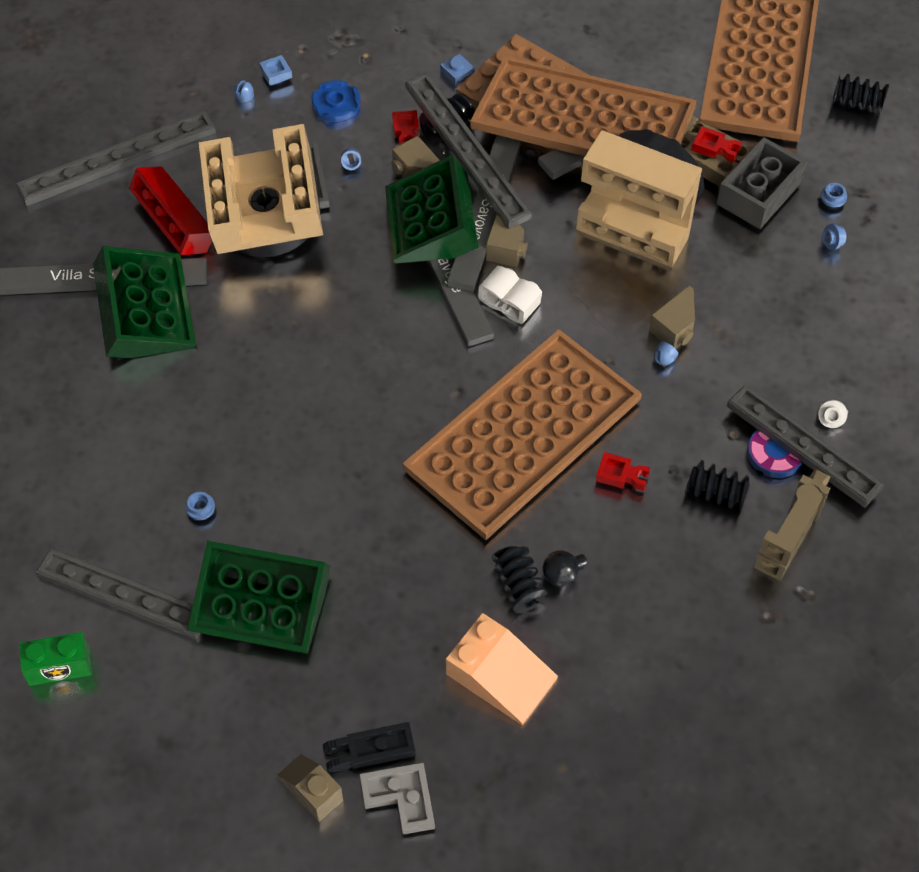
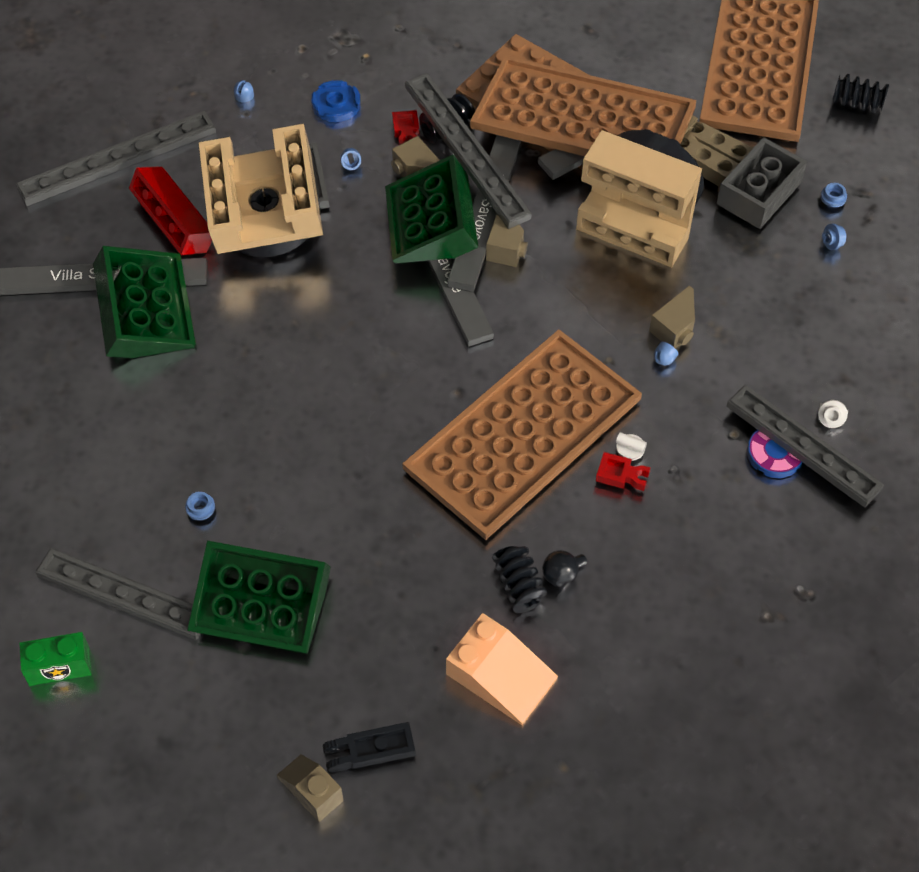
(275, 70): medium blue plate -> none
(404, 787): light grey plate -> none
(457, 69): medium blue plate -> none
(510, 294): white brick -> none
(630, 446): none -> white plate
(713, 143): red plate -> none
(718, 485): black piece -> none
(780, 548): dark tan hips -> none

